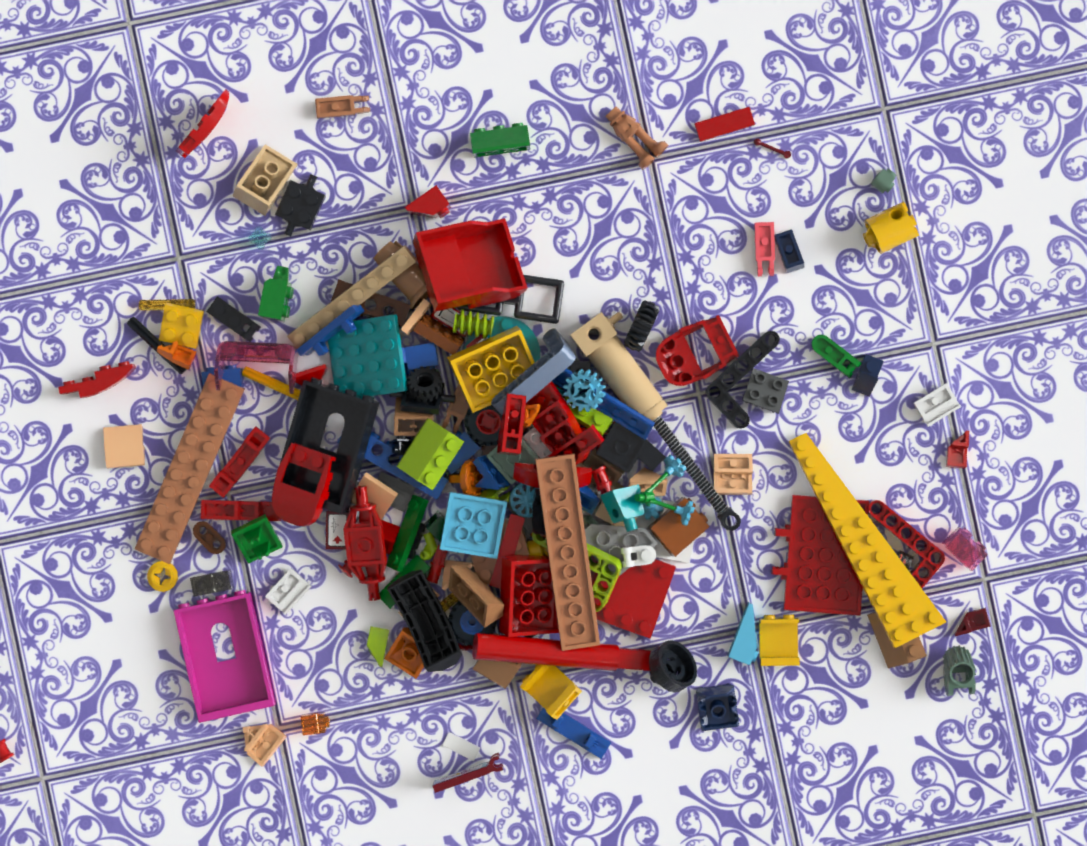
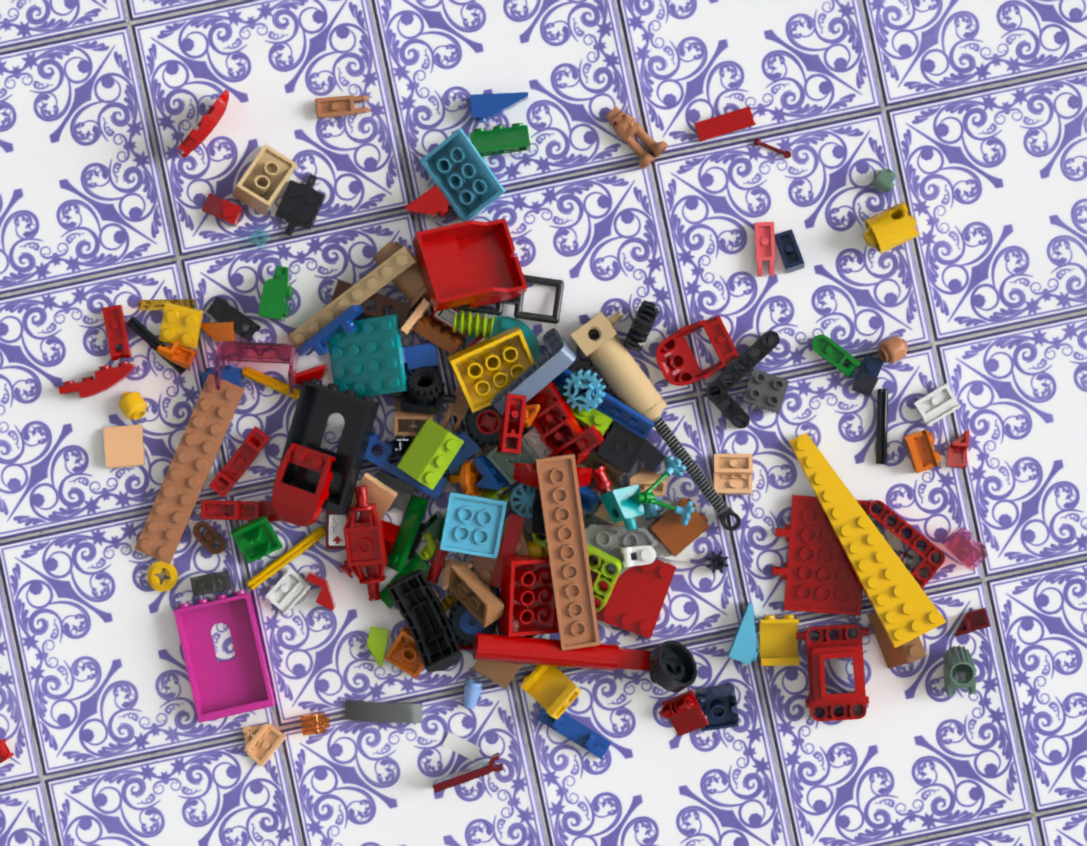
(116, 332): none -> red plate
(132, 405): none -> yellow head
(220, 330): none -> orange slope
(223, 209): none -> red slope
(287, 557): none -> yellow axle
(325, 597): none -> red slope
(383, 711): none -> dark grey slope
(462, 176): none -> medium azure slope
(472, 691): none -> light blue cone
(491, 105): none -> blue slope
(684, 713): none -> red hinge
(715, 556): none -> black gear
(828, 648): none -> red piece
(882, 426): none -> black axle
(892, 349): none -> nougat head
(921, 451): none -> orange hinge

